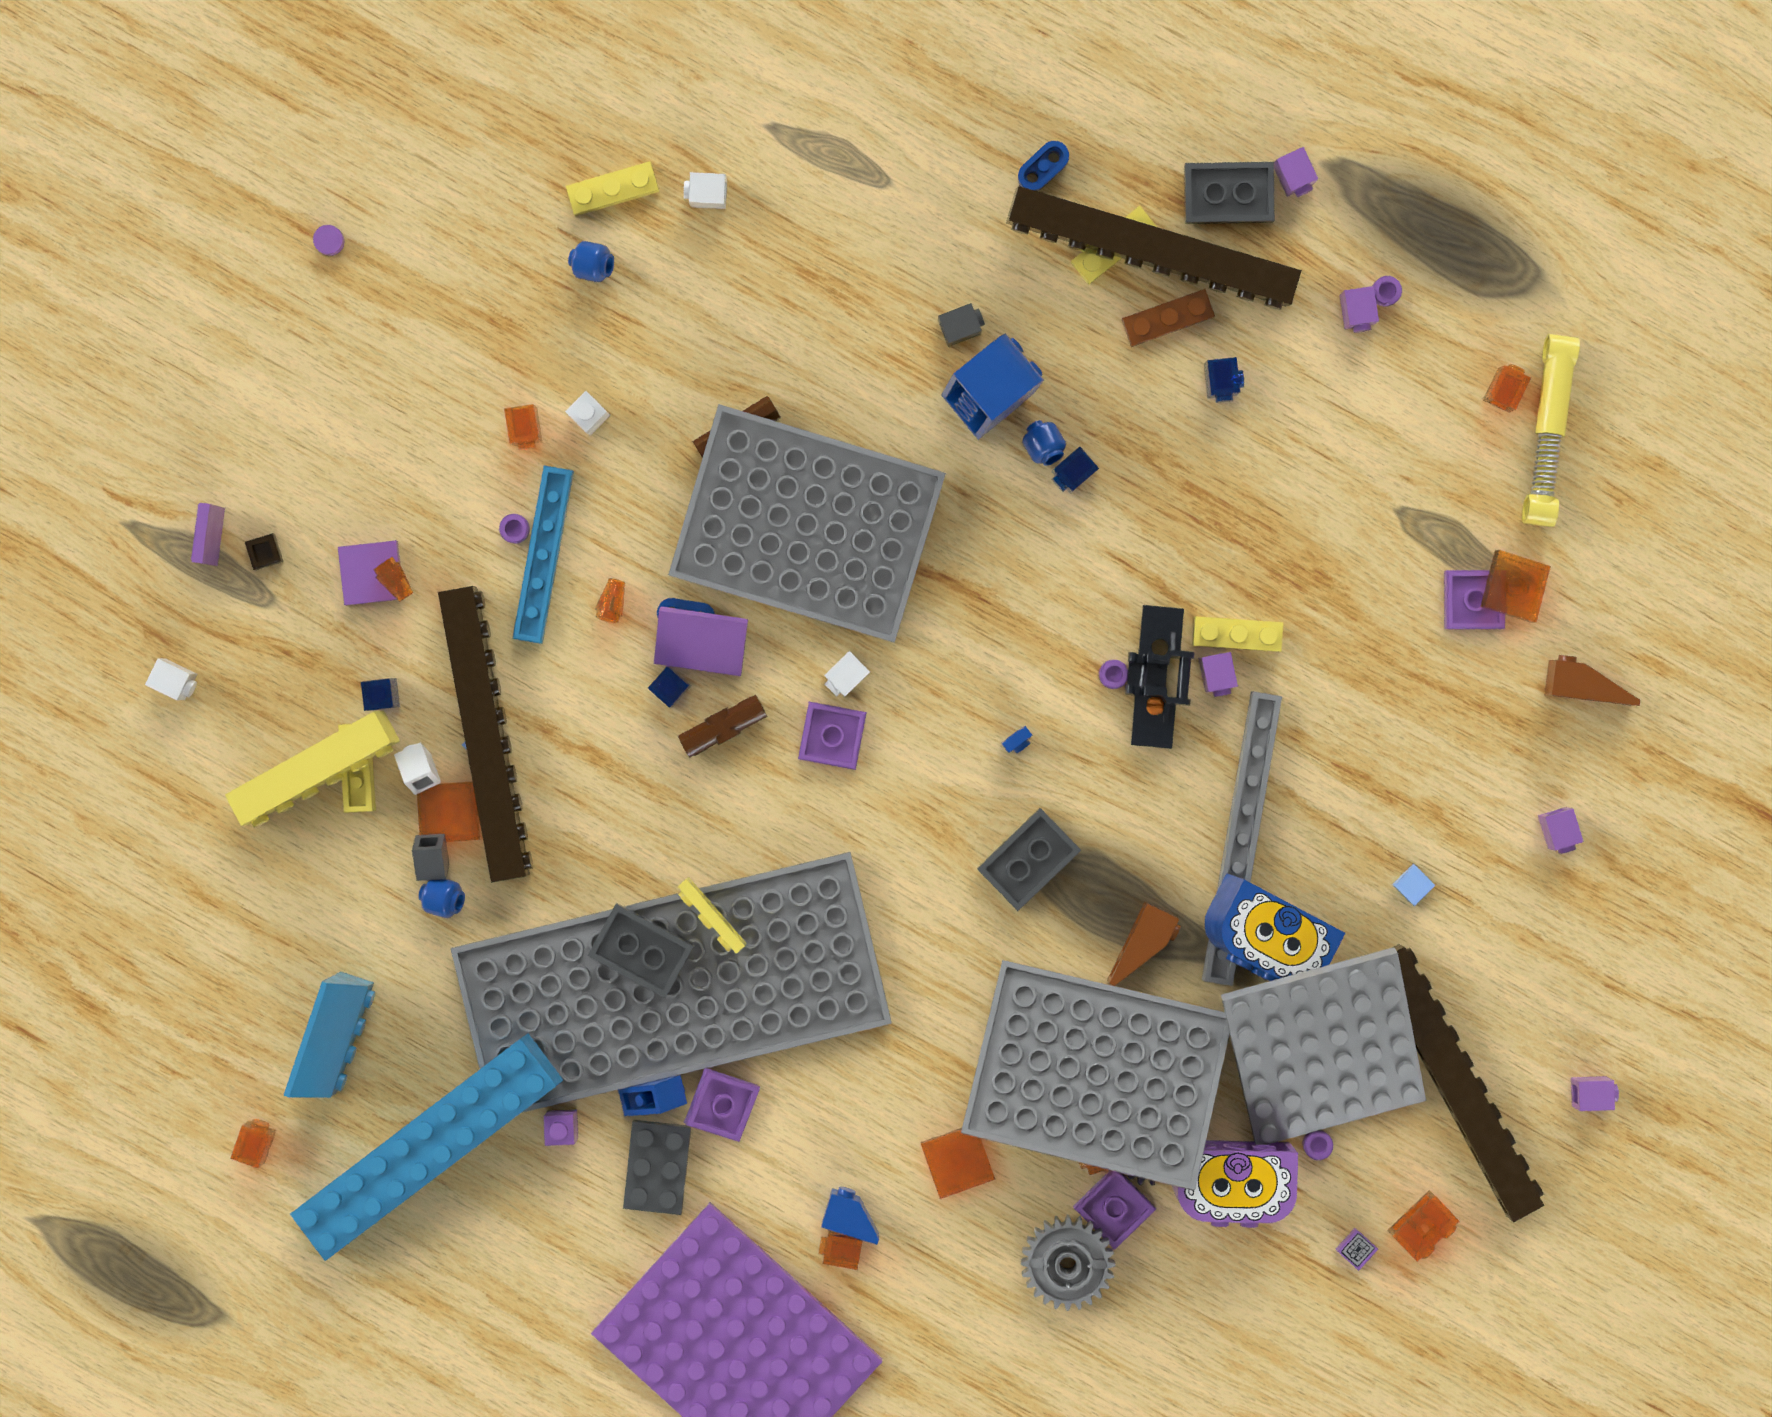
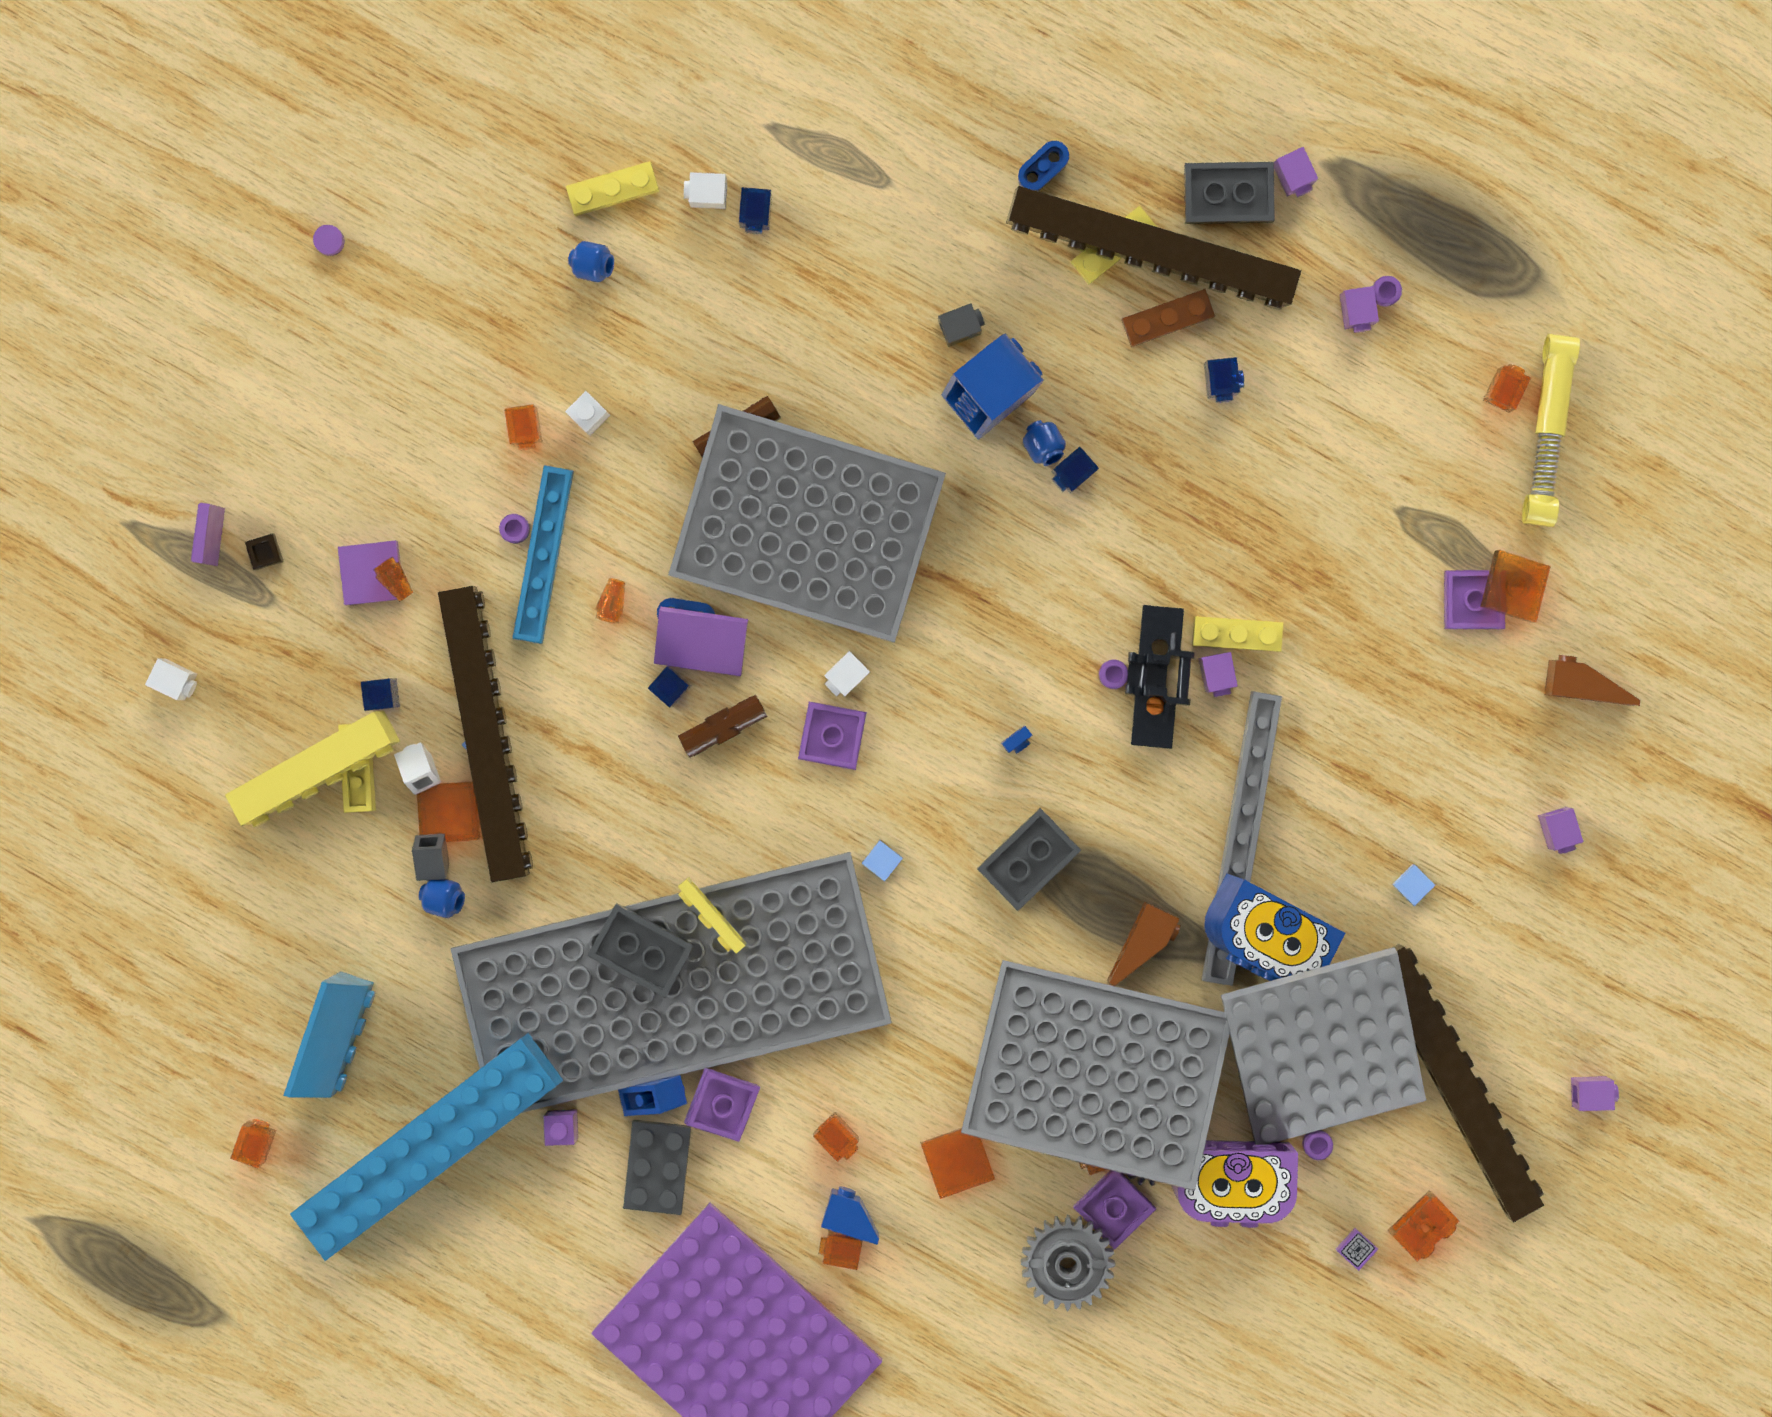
(755, 210): none -> clear blue brick
(837, 1137): none -> clear orange brick
(882, 860): none -> light blue tile

